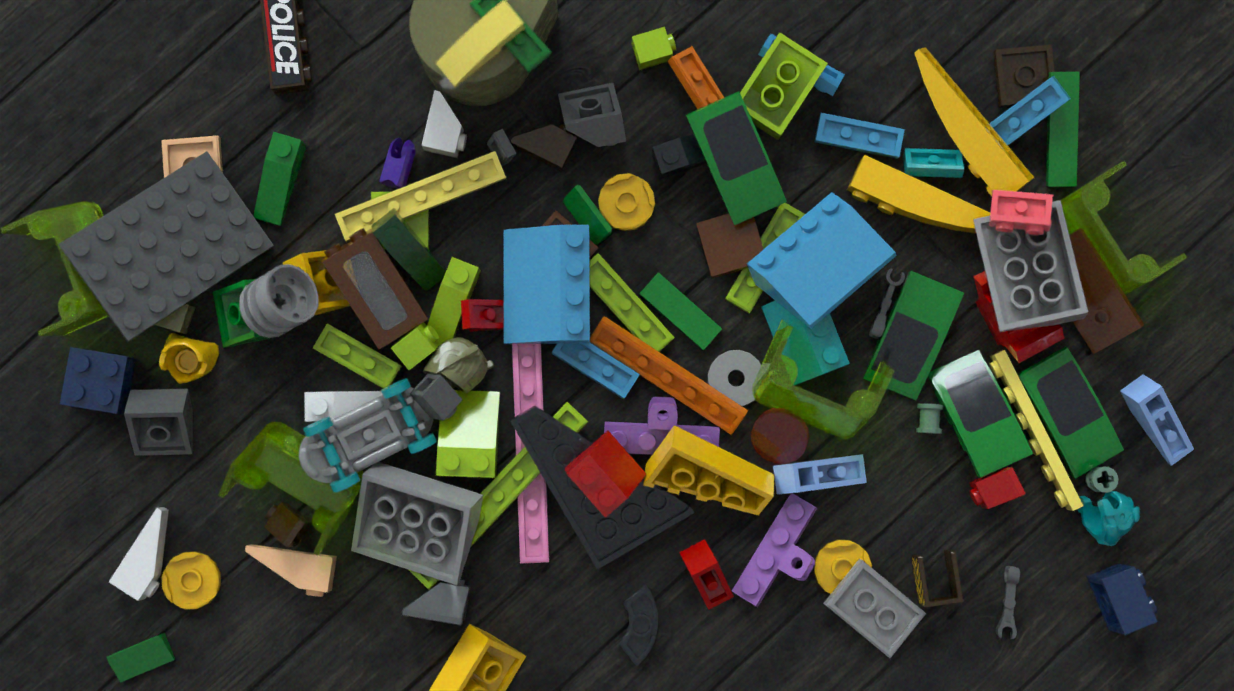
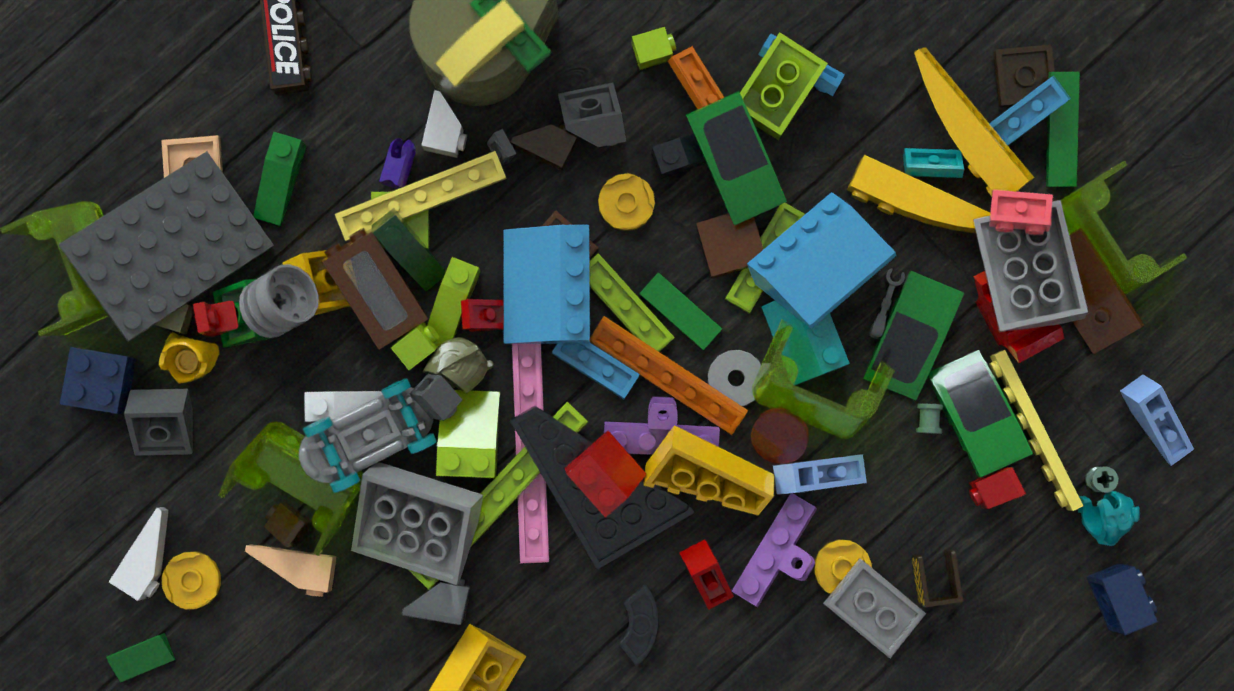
(215, 318): none -> red slope
(357, 356): lime tile -> none
(587, 214): green slope -> none
(859, 135): dark azure plate -> none
(1011, 578): dark grey piece -> none
(1070, 412): slope -> none

